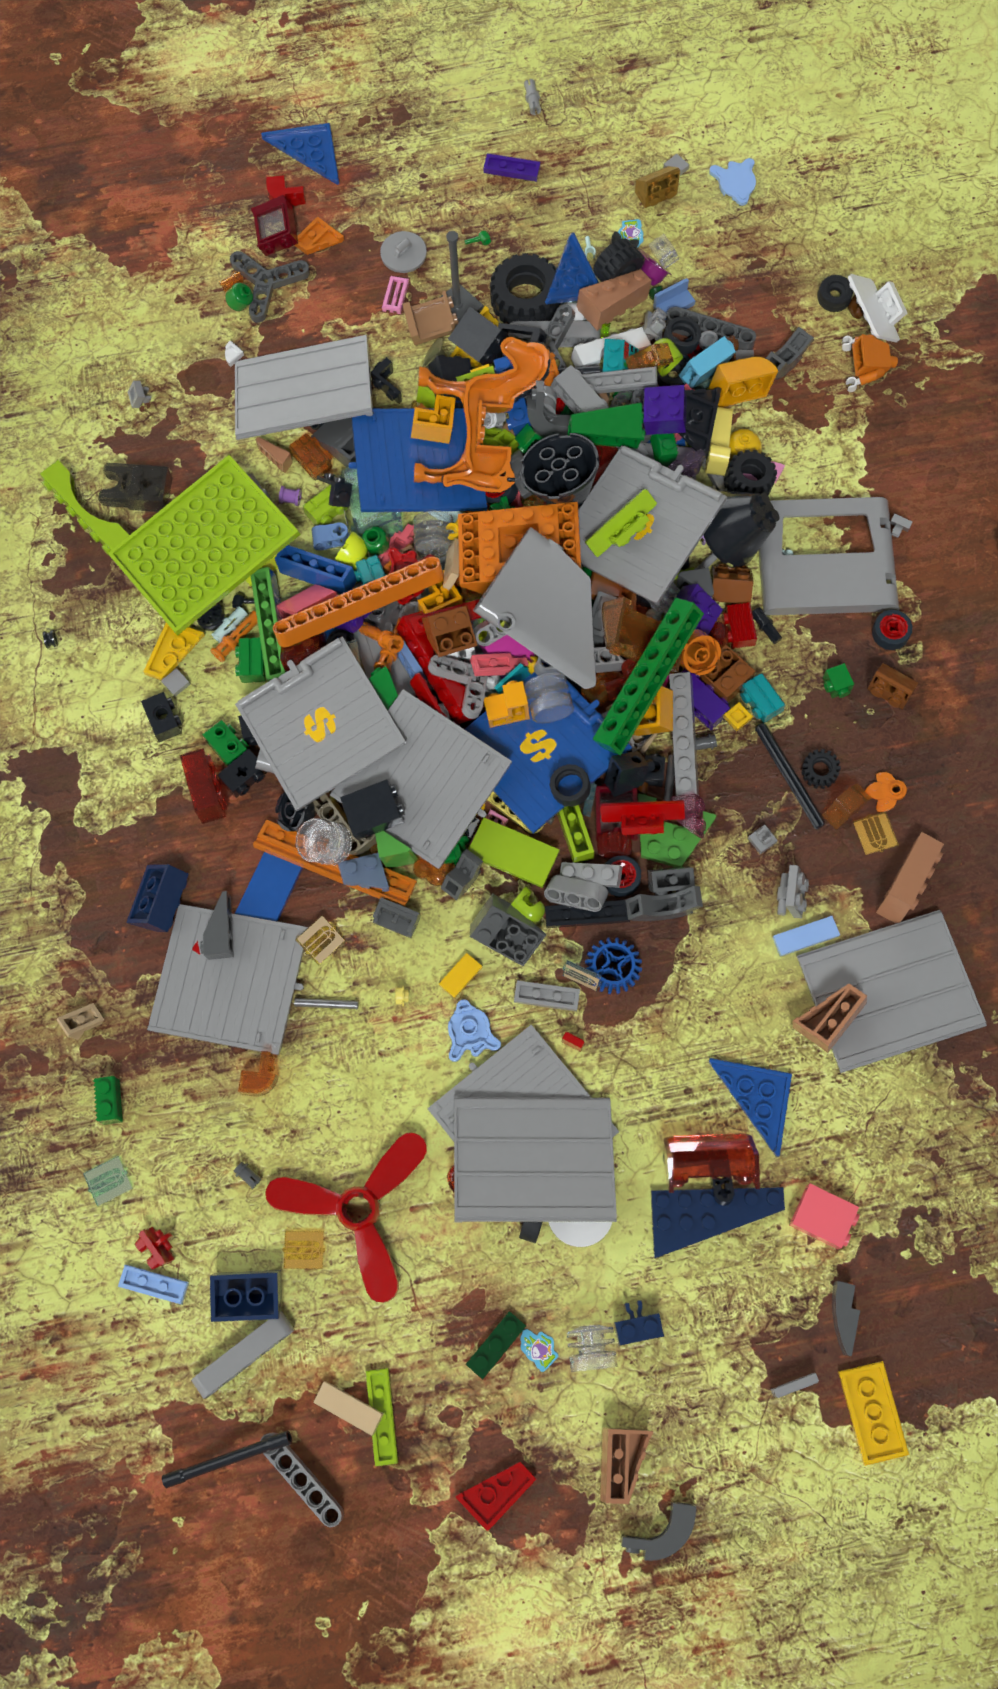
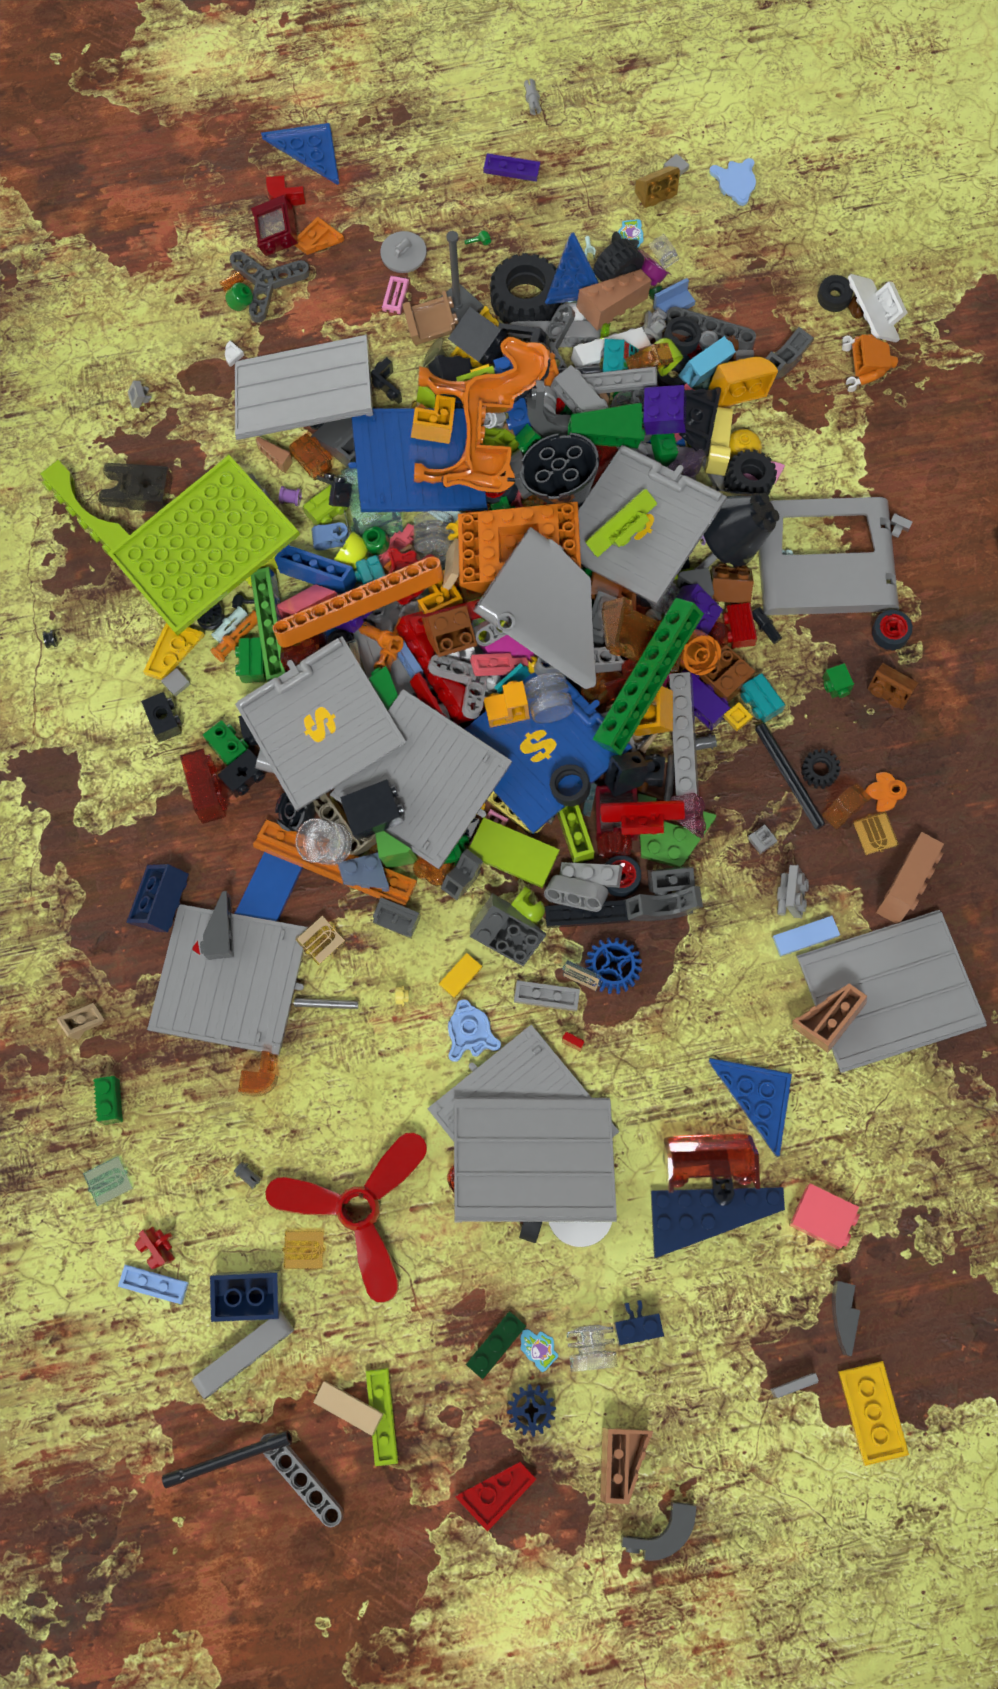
(542, 1409): none -> dark blue gear

